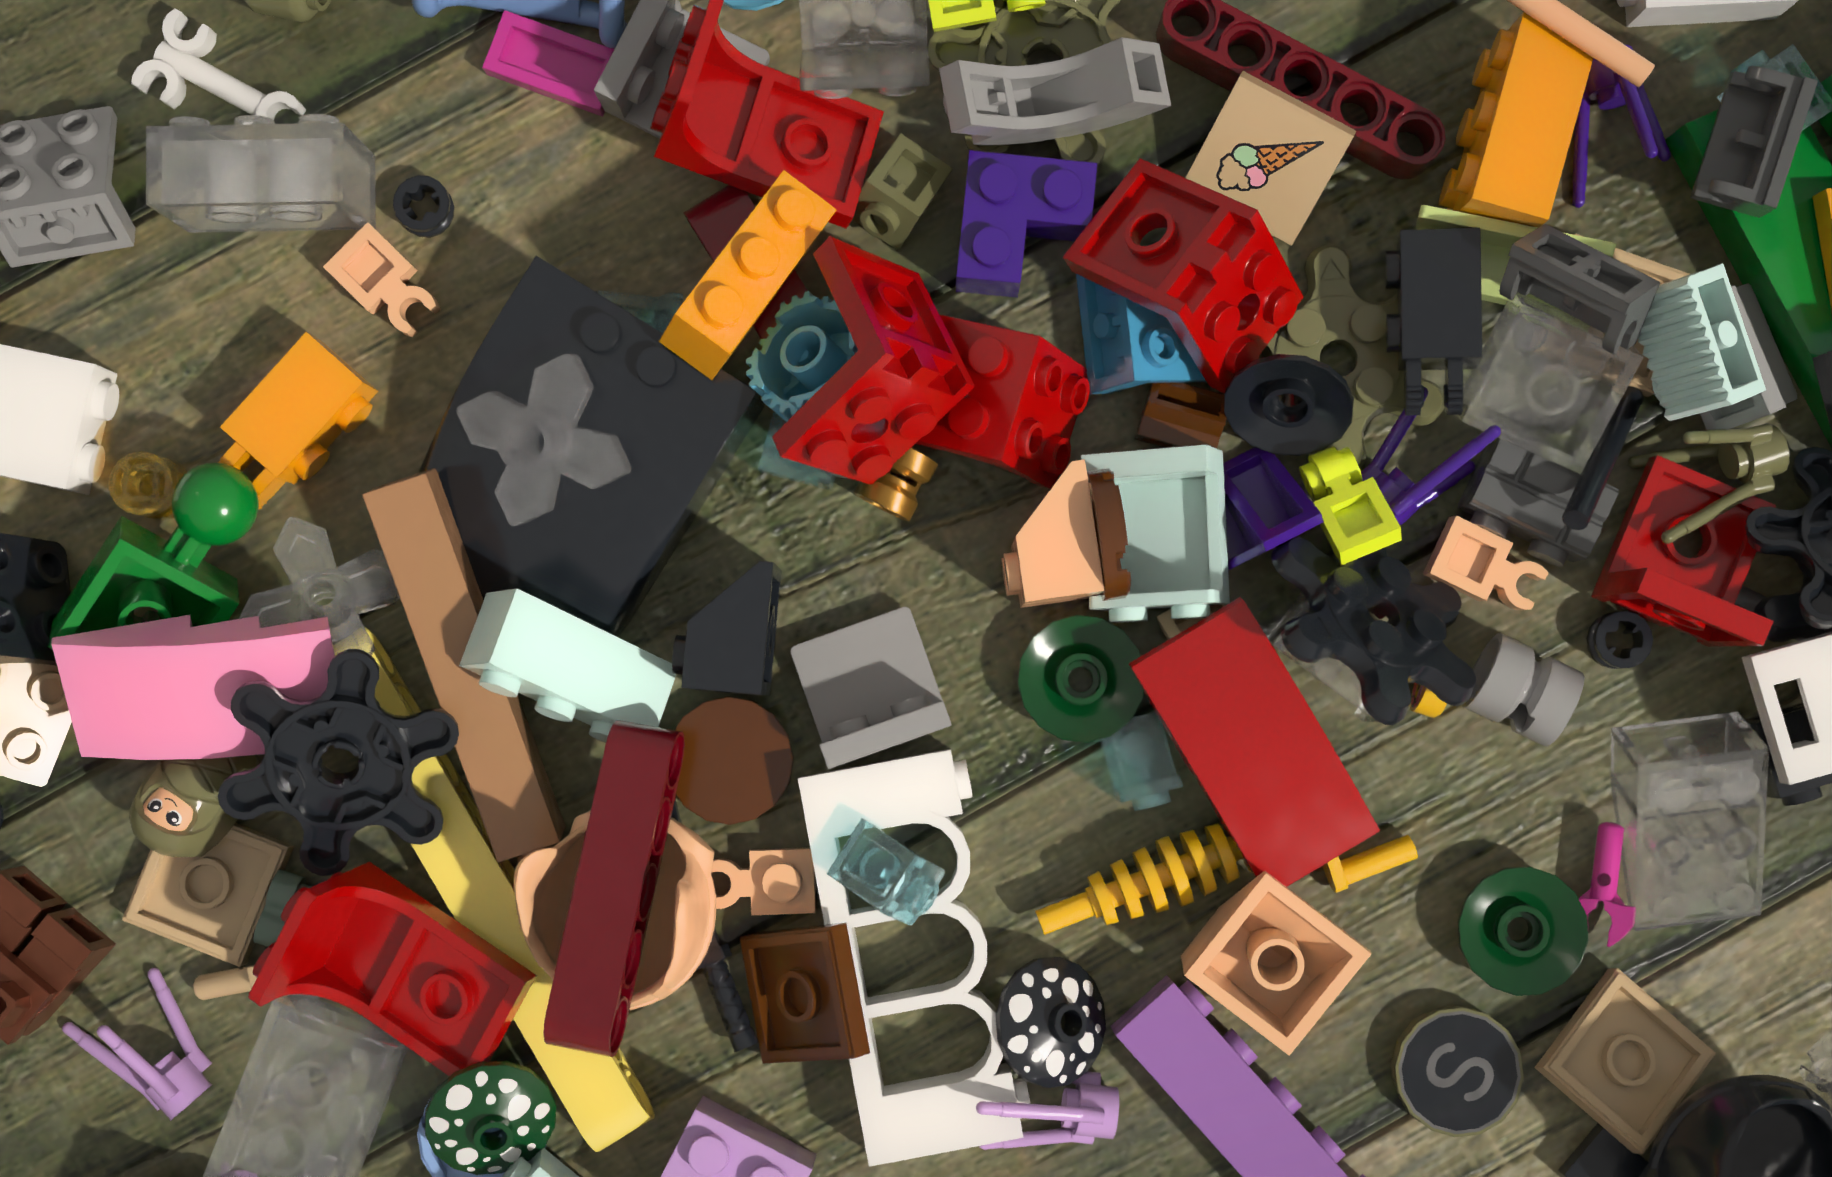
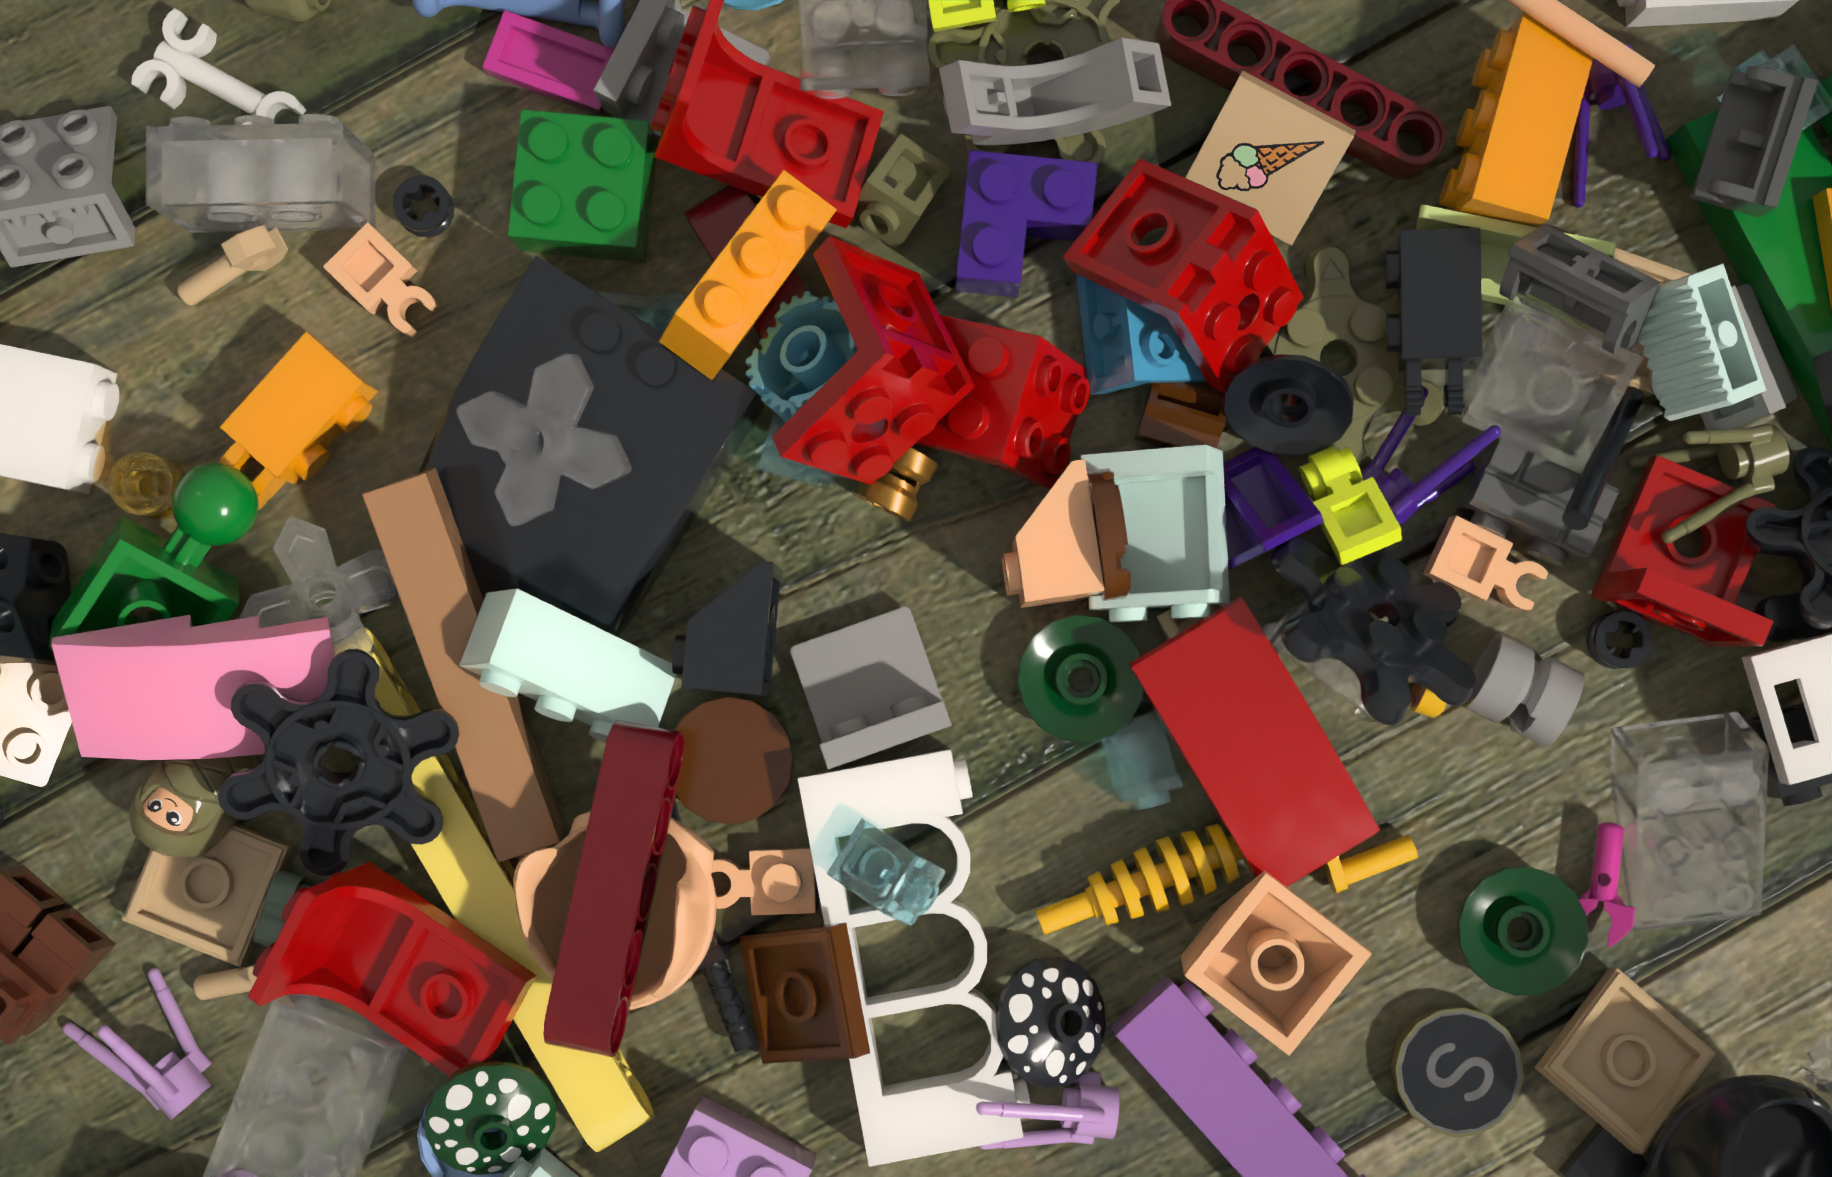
(246, 251): none -> tan bar
(583, 186): none -> green brick

